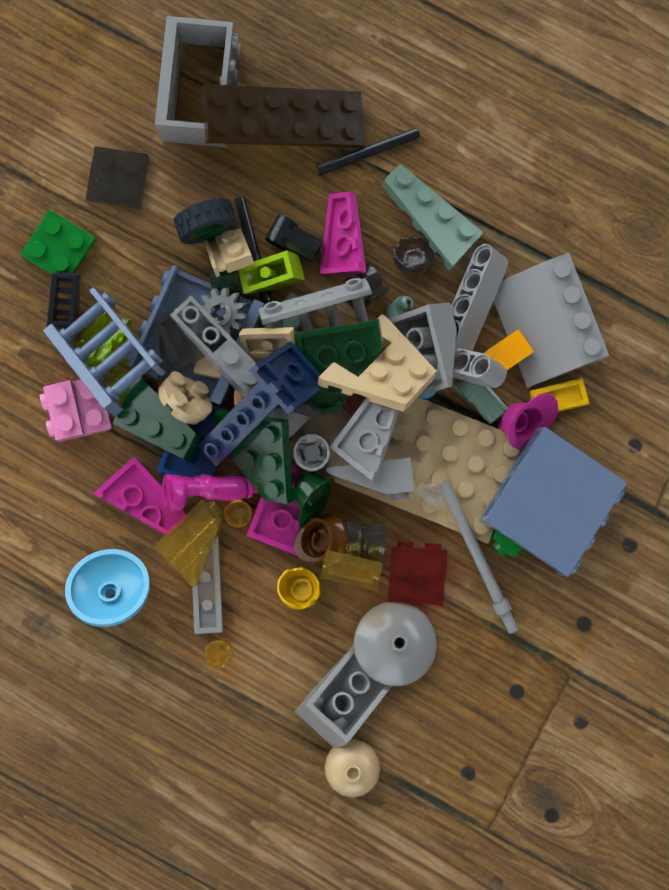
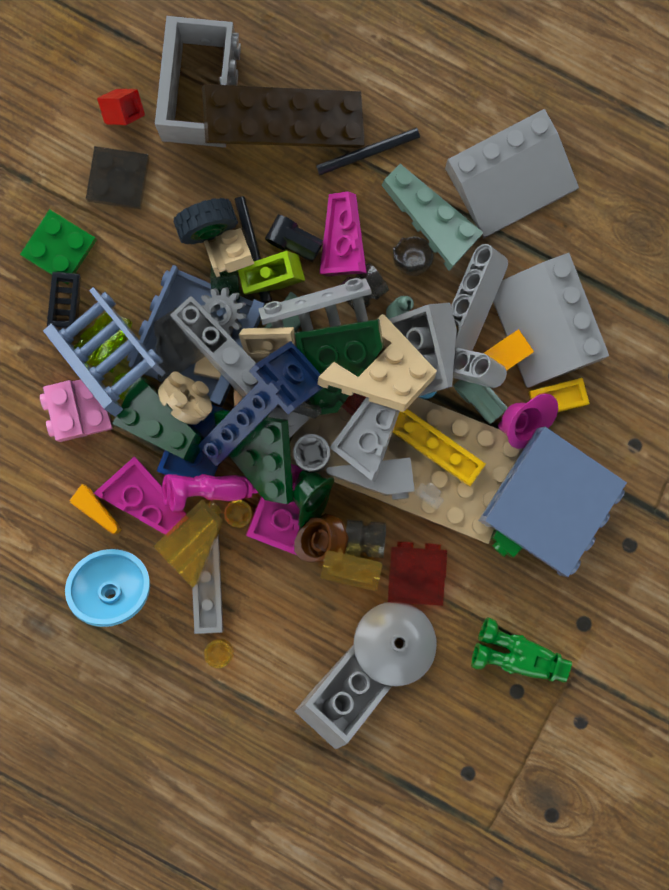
(92, 507): none -> light orange slope
(121, 106): none -> red panel
(298, 588): yellow hair -> none
(352, 768): tan cylinder -> none
(437, 447): none -> yellow tile
(501, 605): light grey bar -> none
(512, 173): none -> light grey slope
(524, 656): none -> green piece

